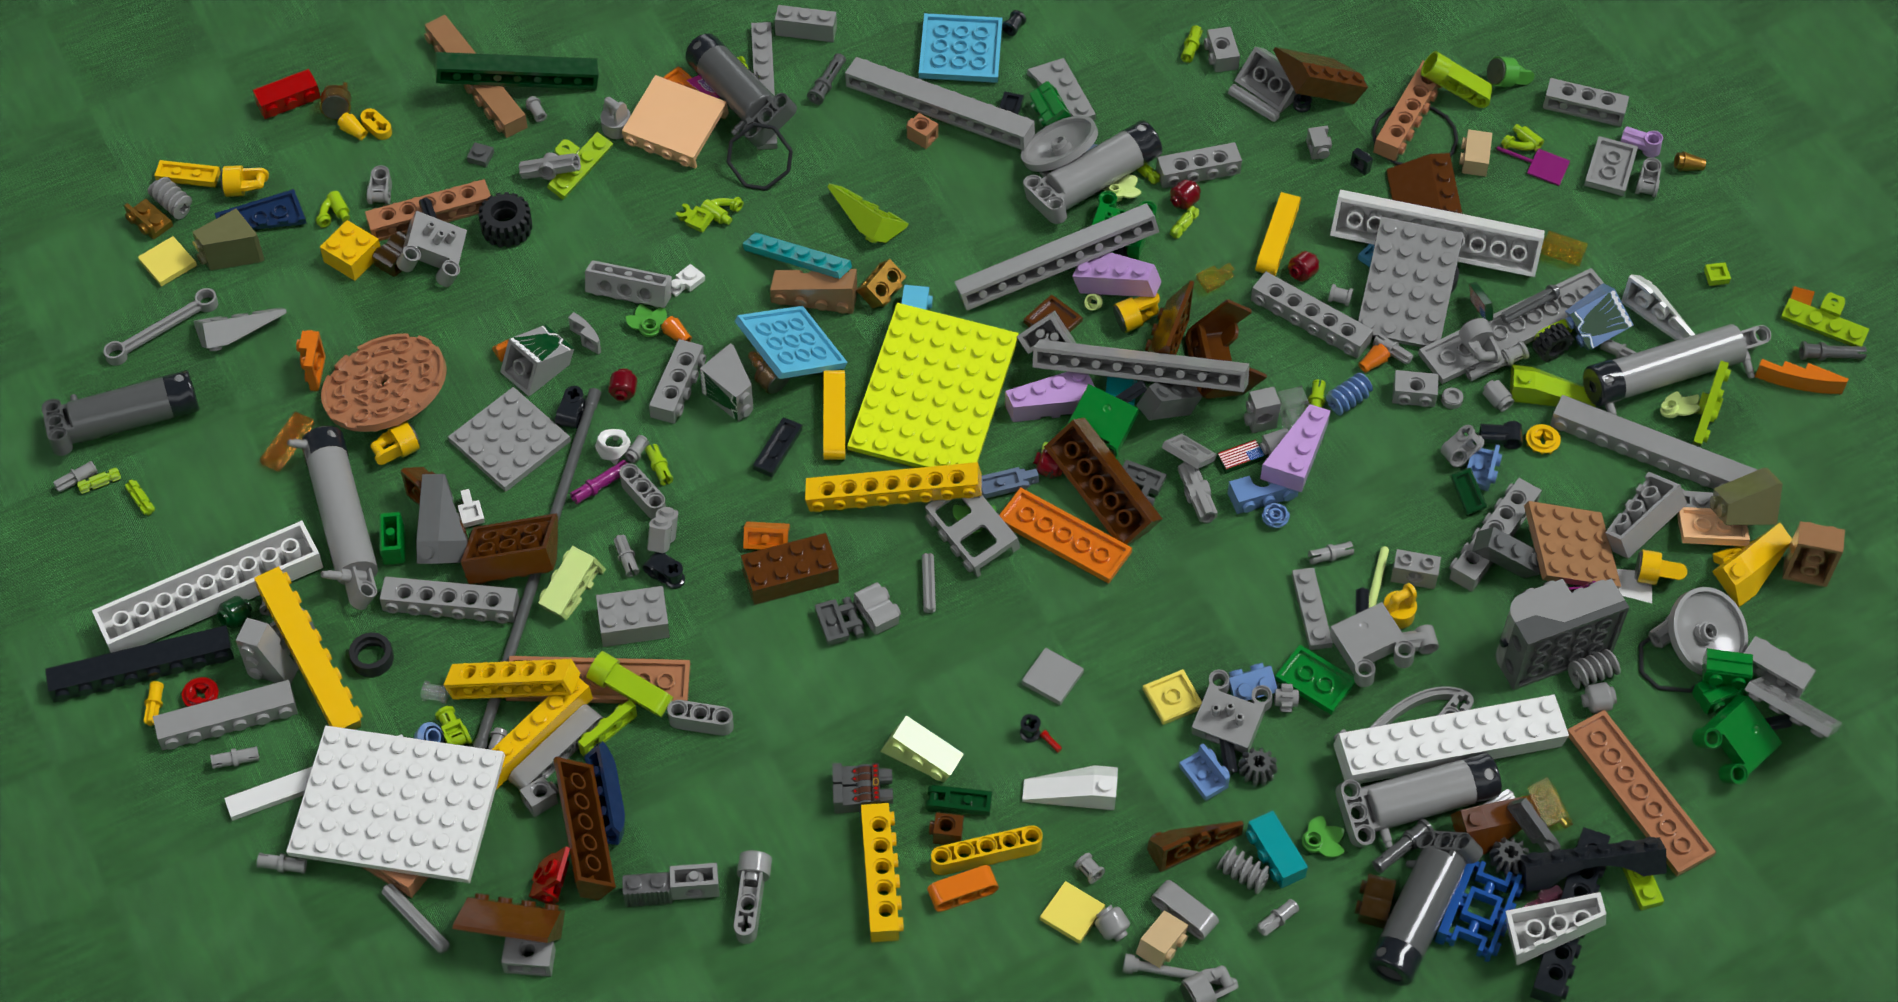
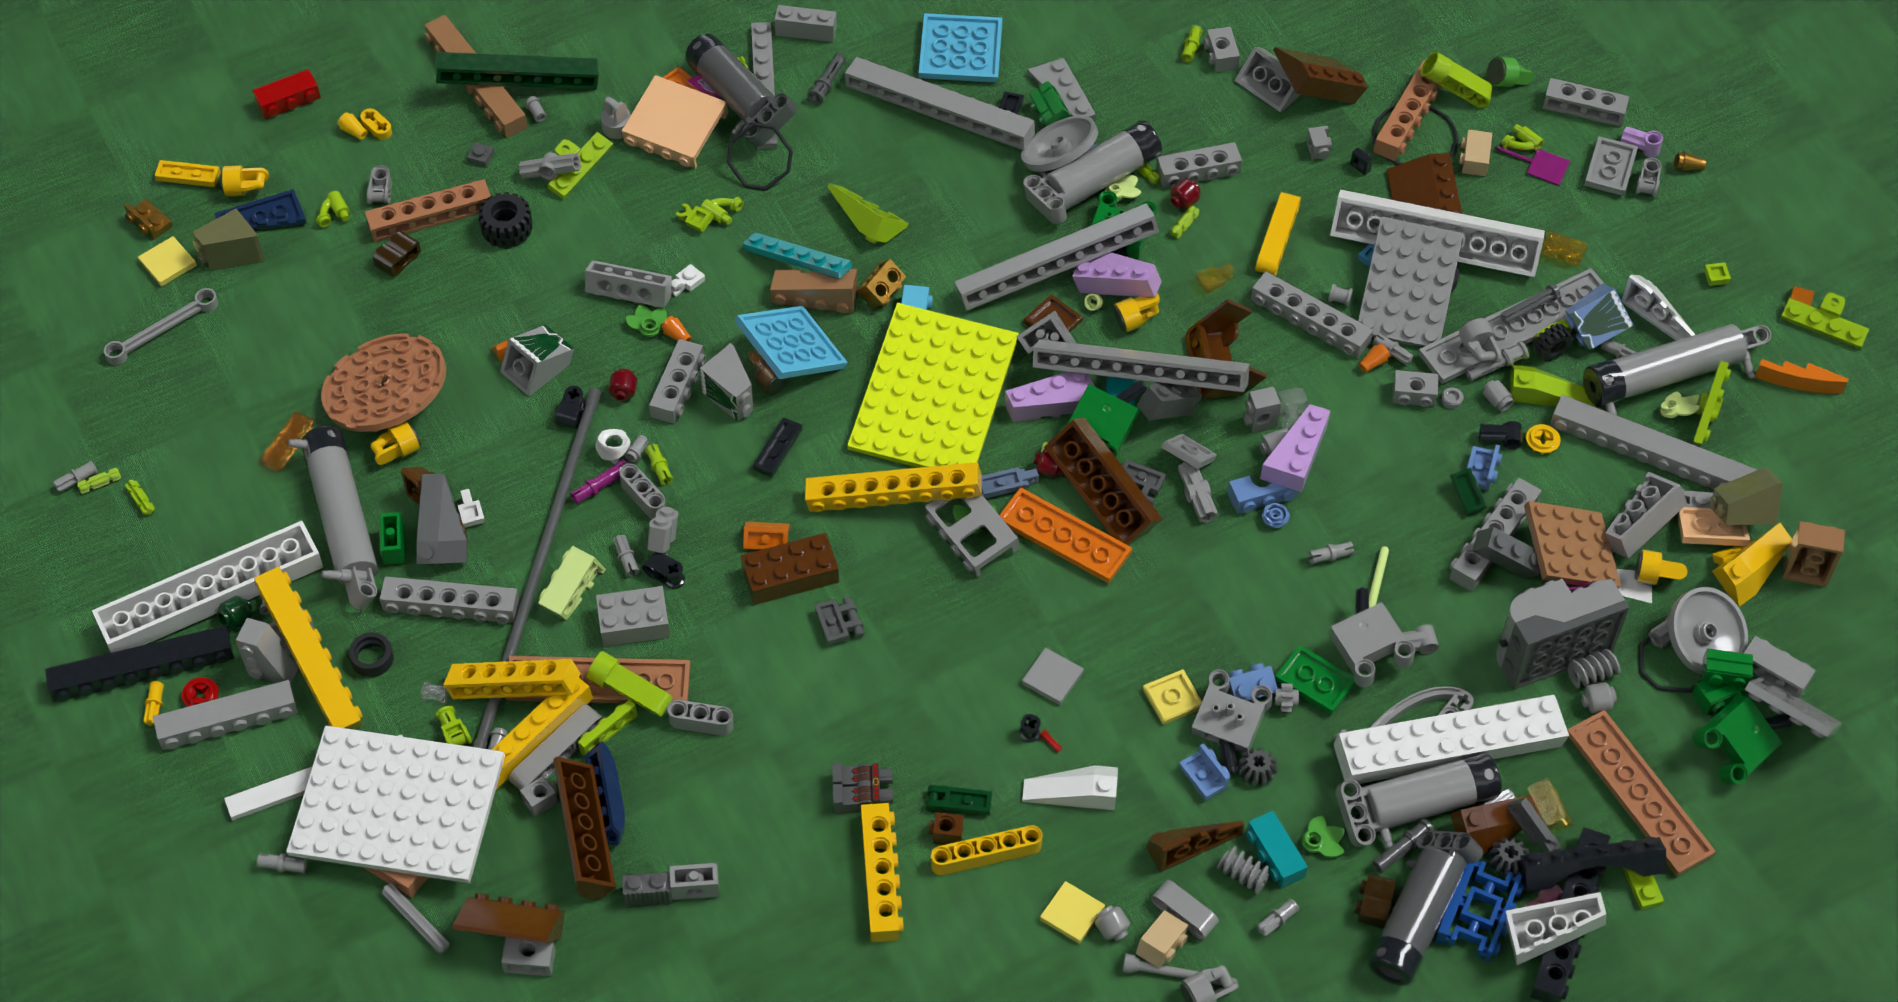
(118, 410): dark grey piece -> none
(170, 197): light grey piece -> none
(221, 331): light grey wedge -> none
(234, 757): light grey pin -> none
(311, 357): orange plate -> none
(335, 101): piece -> none
(350, 250): yellow brick -> none
(429, 731): medium blue cone -> none
(432, 243): light grey piece -> none
(509, 439): light grey plate -> none
(511, 549): reddish brown slope -> none
(550, 877): red piece -> none
(588, 335): light grey slope -> none
(754, 870): light grey beam -> none
(834, 415): yellow beam -> none
(877, 608): light grey brick -> none
(922, 130): nougat brick -> none
(922, 750): yellowish green wedge -> none
(928, 583): light grey axle -> none
(962, 888): orange beam -> none
(1011, 25): black bush -> none
(1089, 868): light grey bush -> none
(1172, 322): reddish brown slope -> none
(1240, 456): tile -> none
(1254, 103): light grey axle -> none
(1302, 107): black bush -> none
(1303, 266): dark red head -> none
(1311, 608): light grey plate -> none
(1317, 395): lime pin -> none
(1349, 393): medium blue piece -> none
(1402, 605): yellow piece -> none
(1415, 568): light grey brick -> none
(1461, 447): light grey piece -> none
(1481, 301): dark green tile -> none
(1822, 351): dark grey pin -> none

